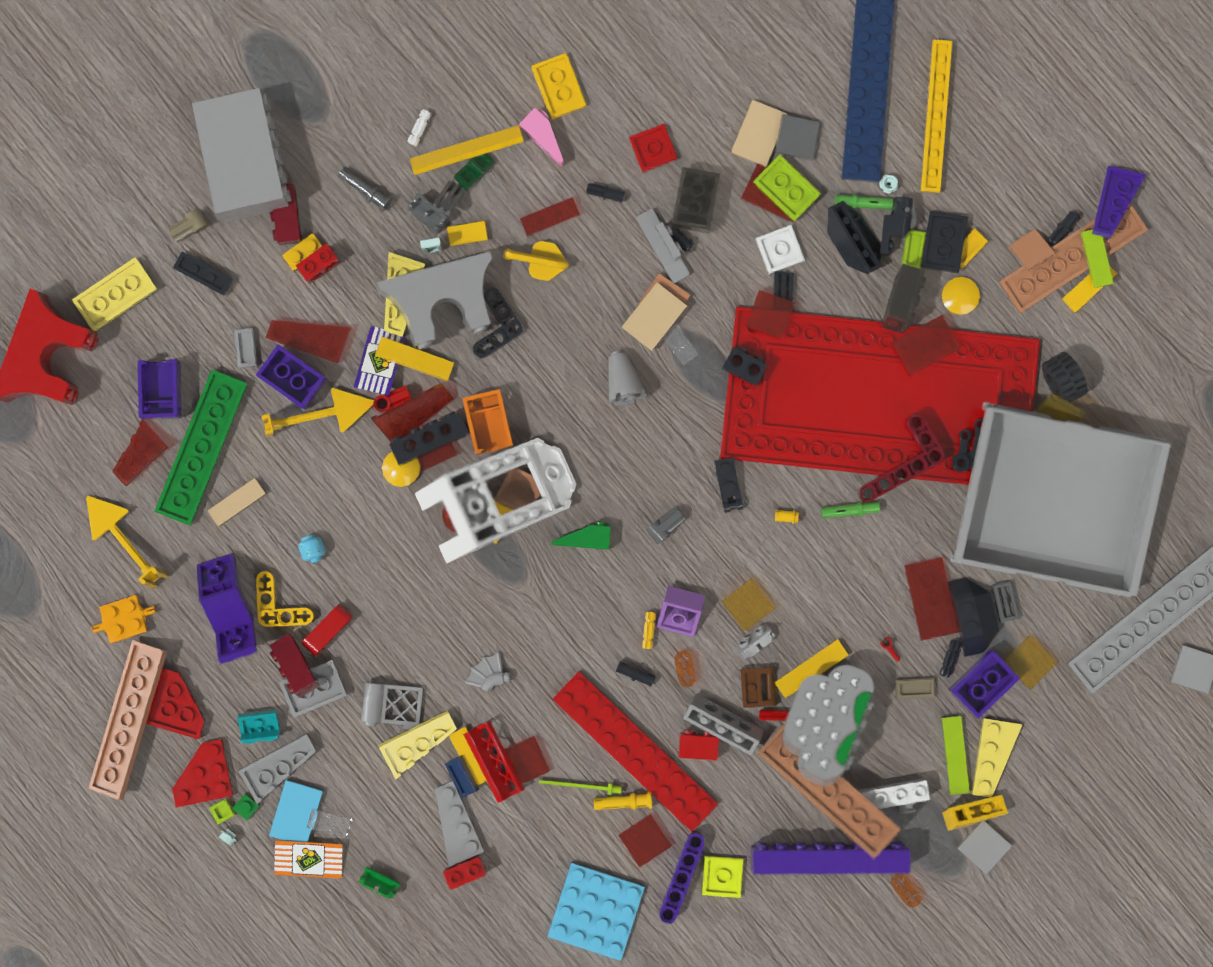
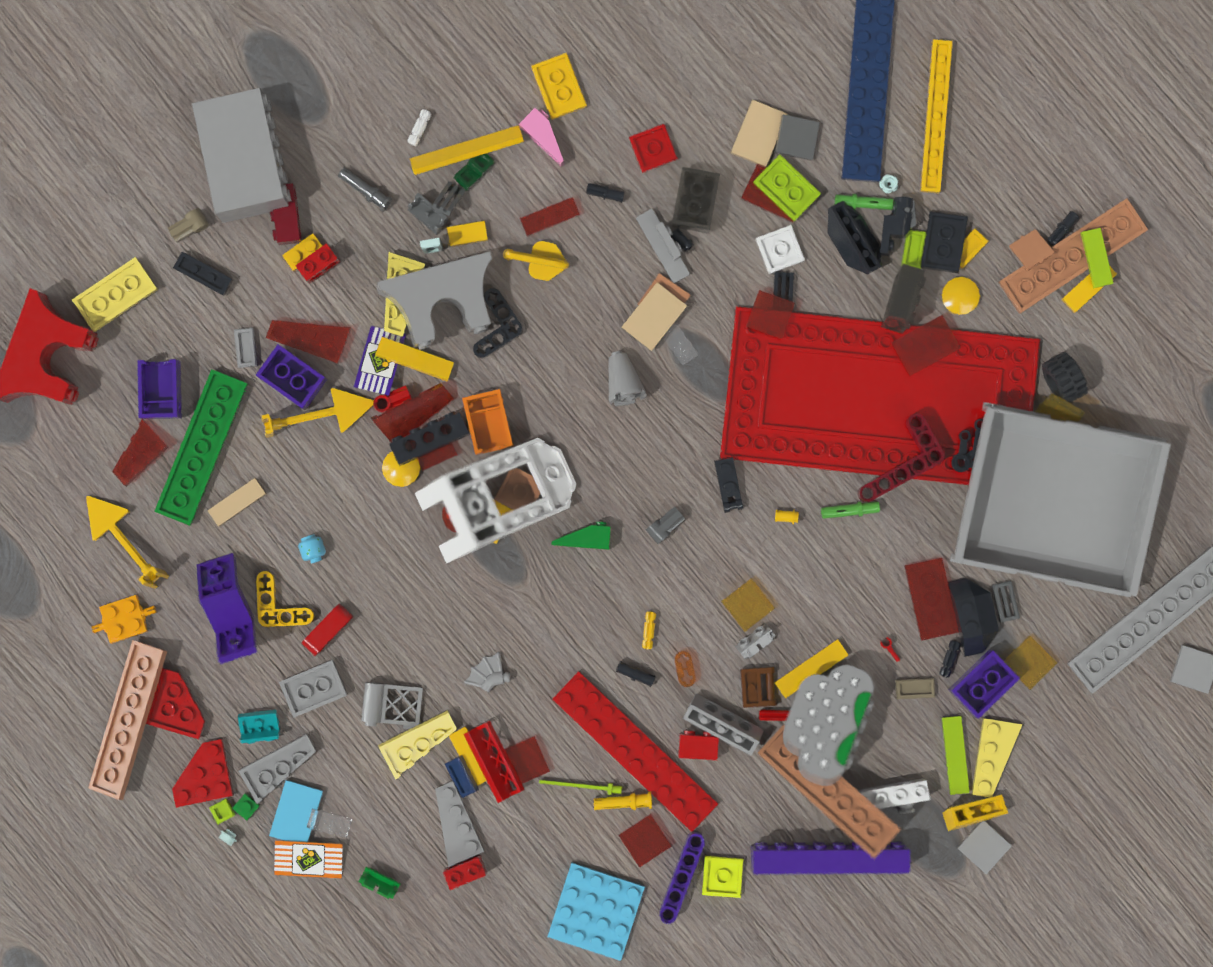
(293, 666): dark red brick -> none
(680, 611): medium lavender slope -> none
(742, 371): black brick -> none
(902, 893): clear orange beam -> none
(1115, 198): dark purple wing -> none

